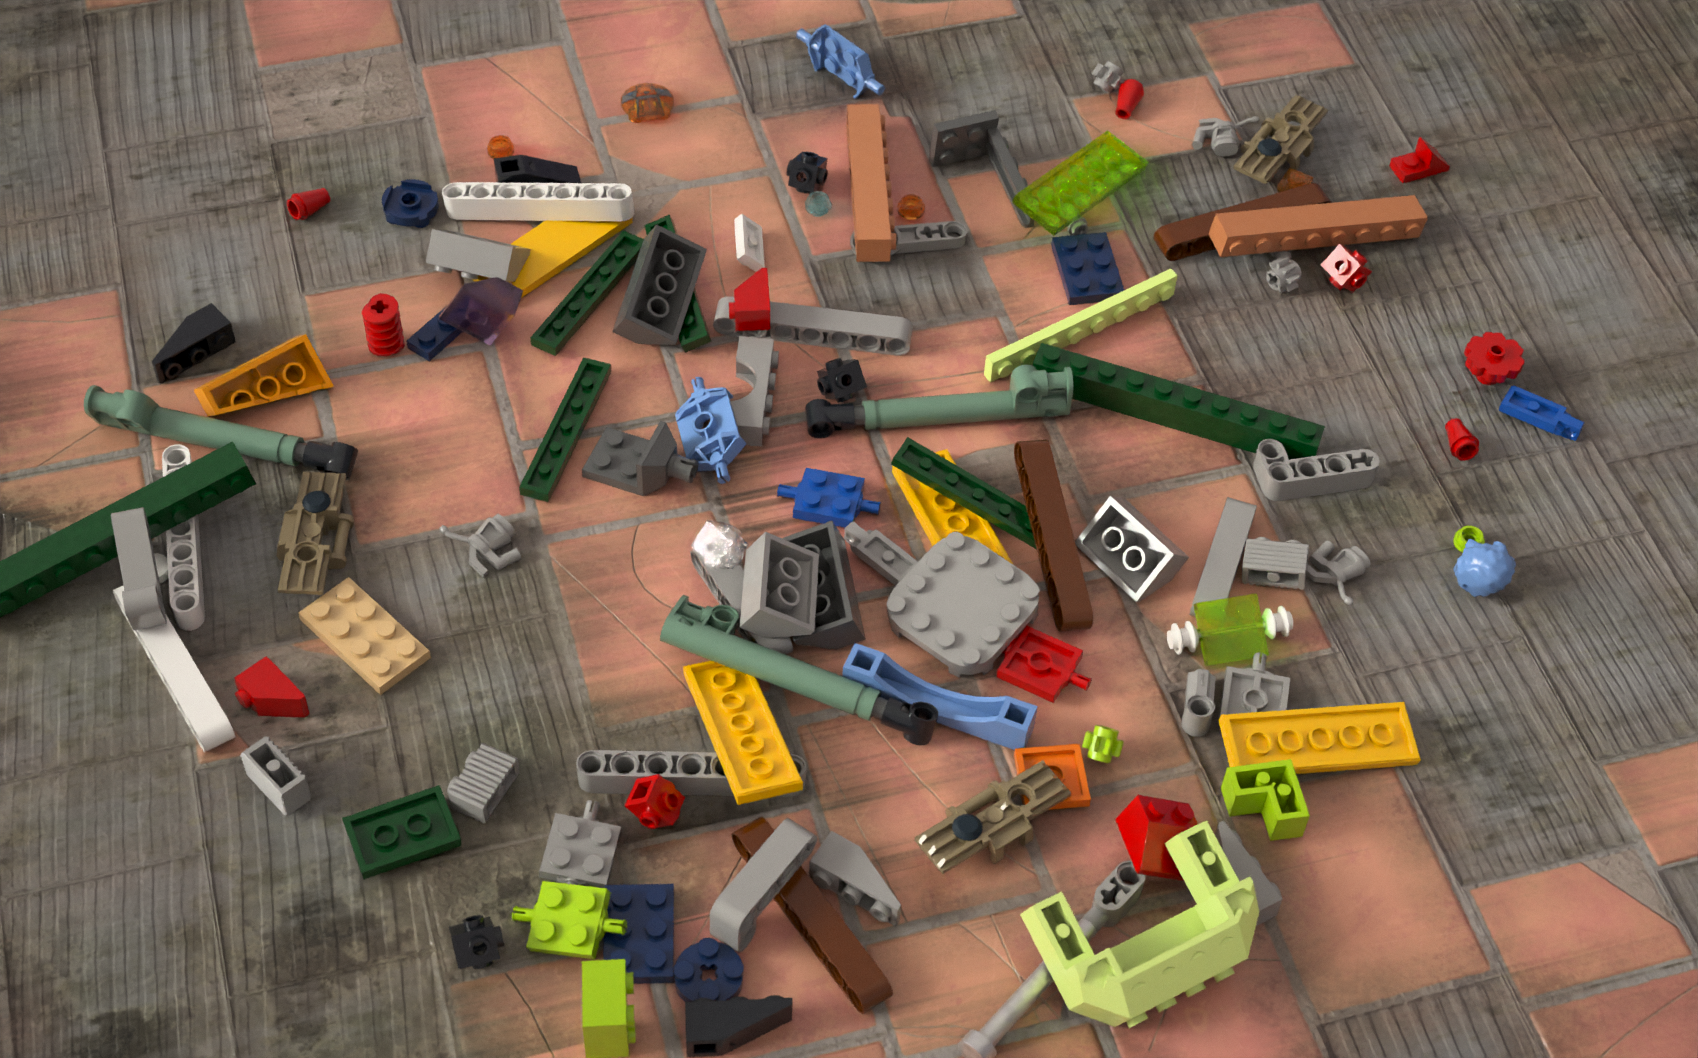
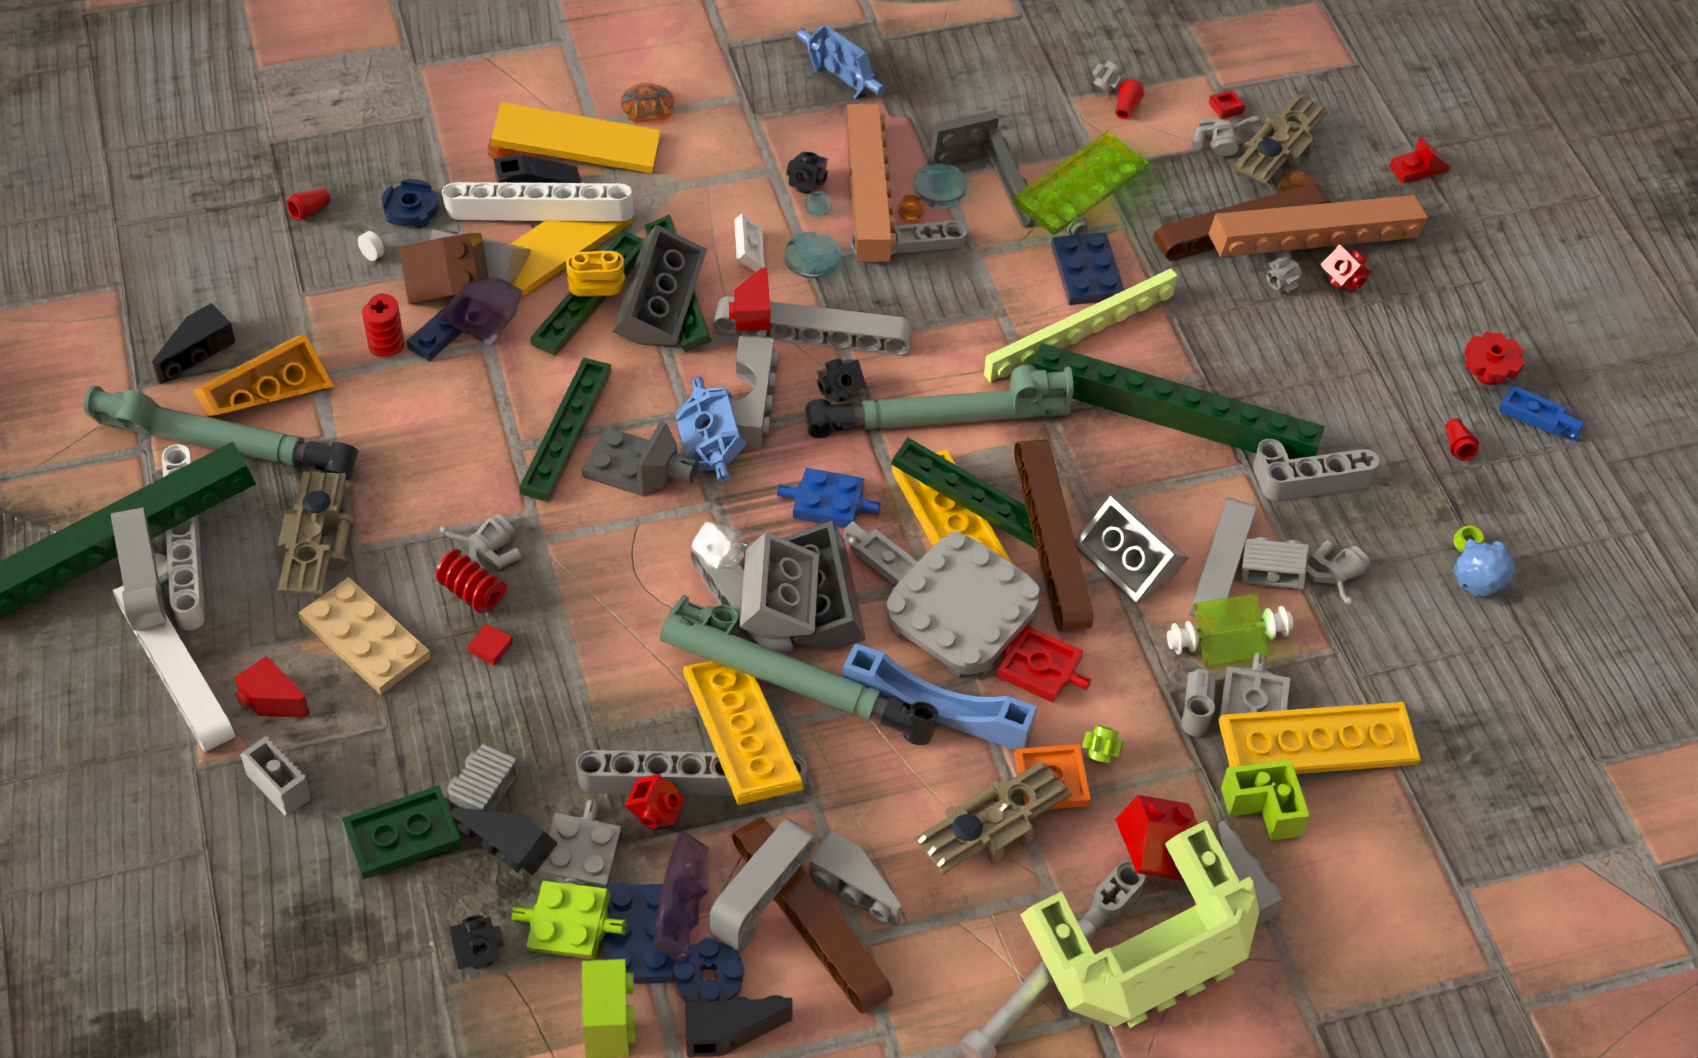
(371, 245): none -> white tile
(442, 266): none -> reddish brown slope
(470, 581): none -> red piece
(490, 644): none -> red tile
(511, 834): none -> black slope
(575, 137): none -> yellow tile
(595, 273): none -> yellow brick
(680, 895): none -> clear purple slope
(812, 255): none -> clear light blue tile
(940, 185): none -> clear light blue tile
(1226, 104): none -> red tile

